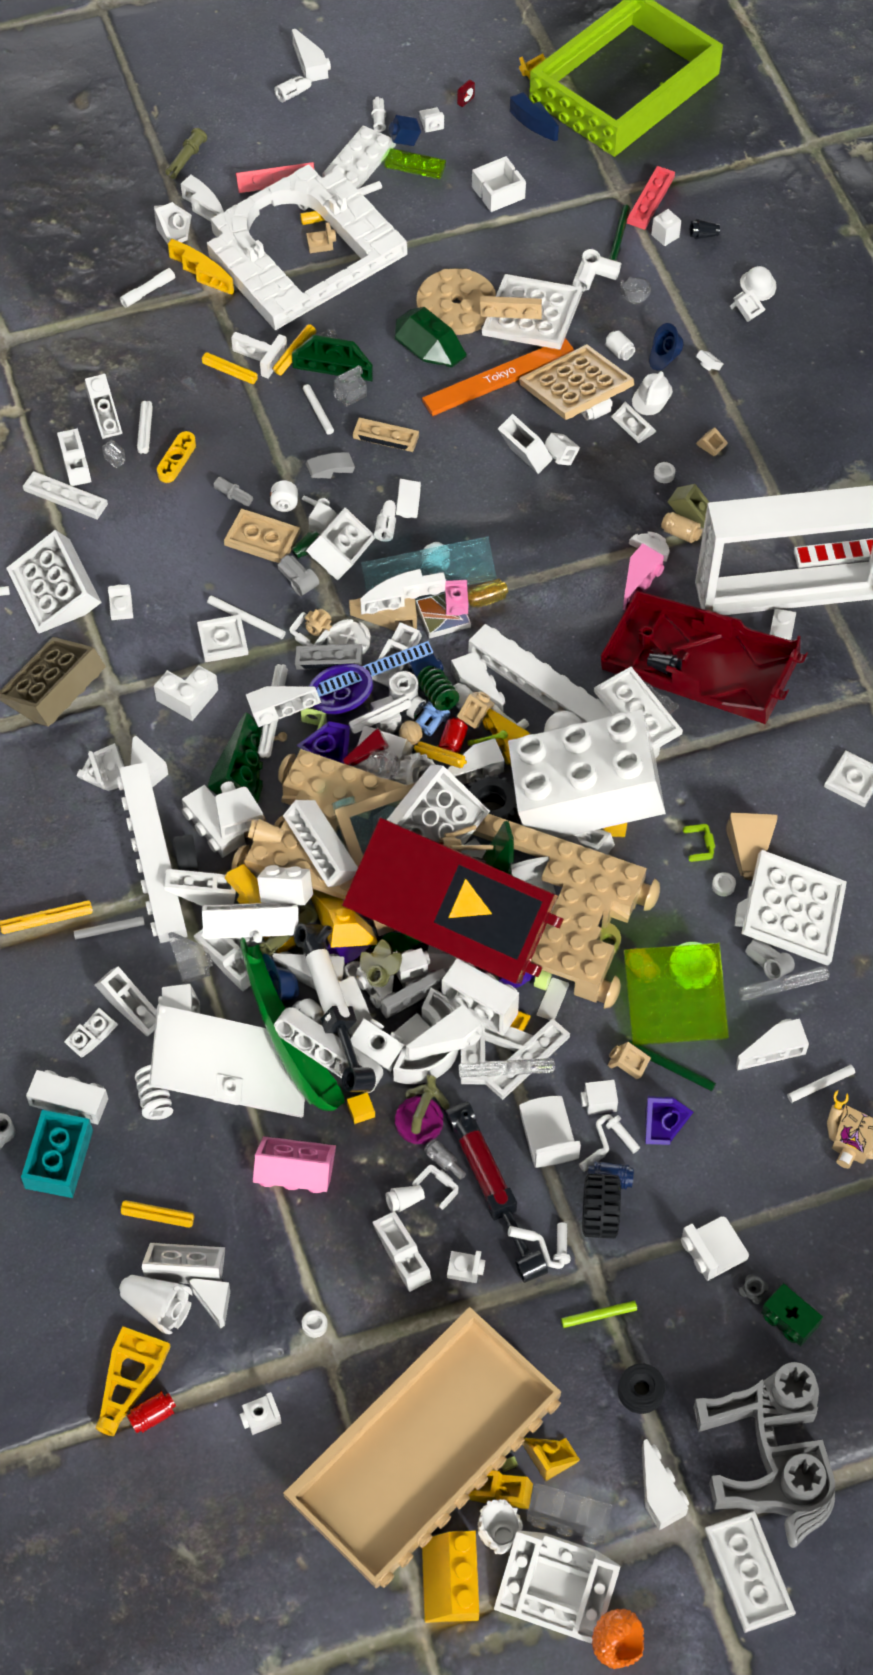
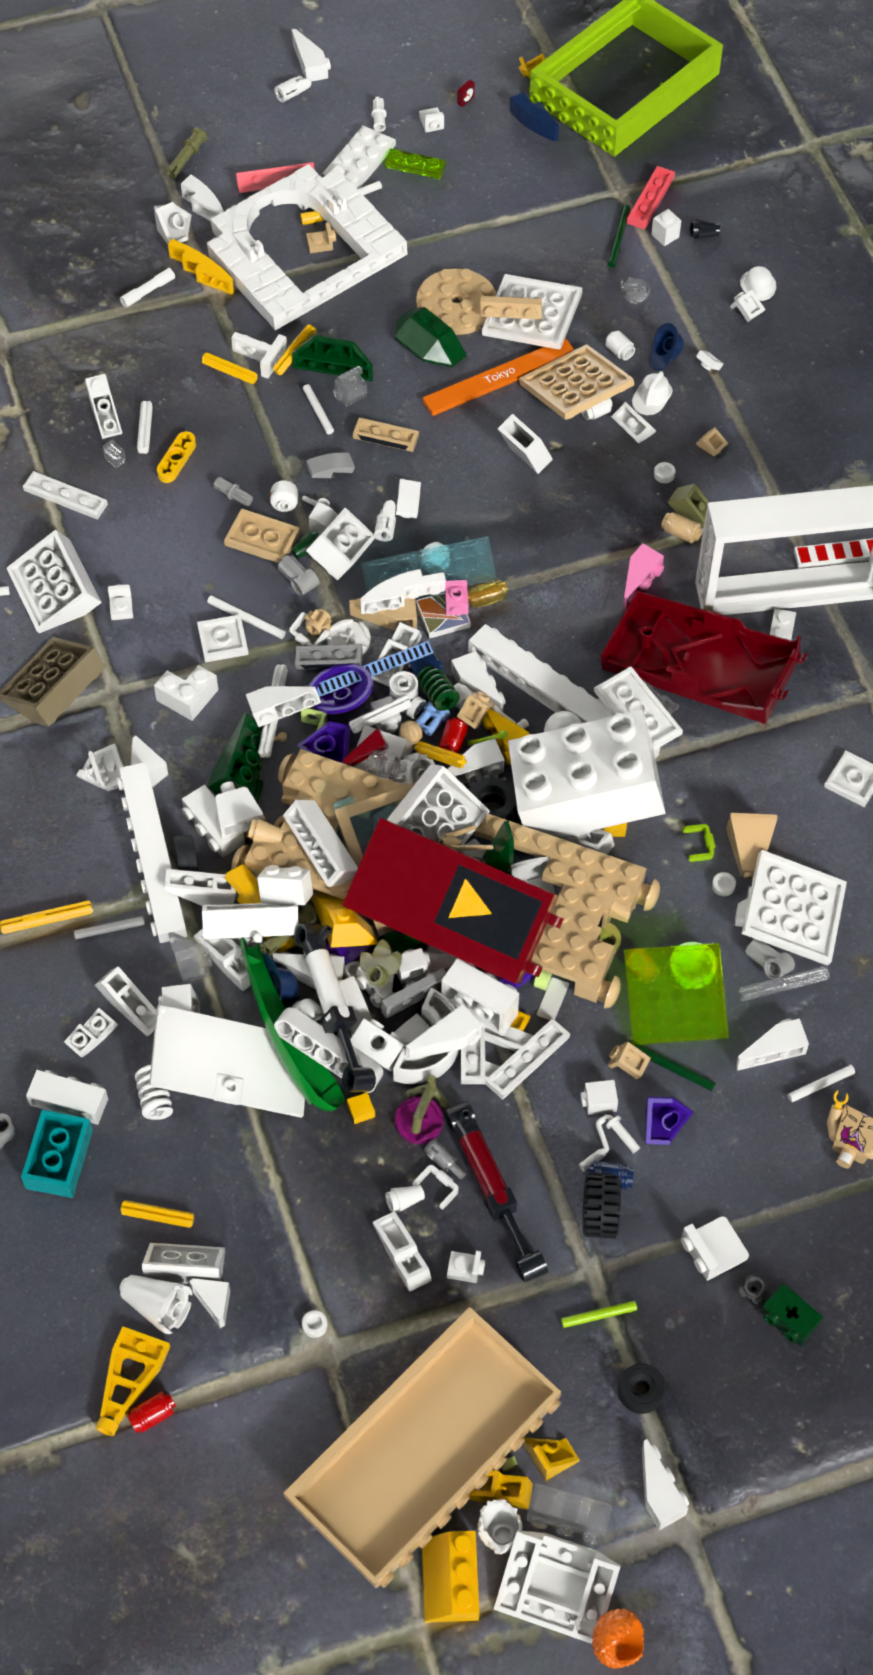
(74, 457): white slope -> none
(263, 1422): white brick -> none
(294, 1164): bright pink slope -> none
(404, 130): dark blue brick -> none
(498, 184): white piece -> none
(507, 1067): clear axle -> none
(548, 1131): white piece -> none
(558, 1259): white piece -> none
(561, 448): white brick -> none
(594, 264): white piece -> none
(653, 541): white tile -> none
(660, 662): black cone -> none
(749, 1571): white tile -> none
(798, 1474): light grey animal -> none

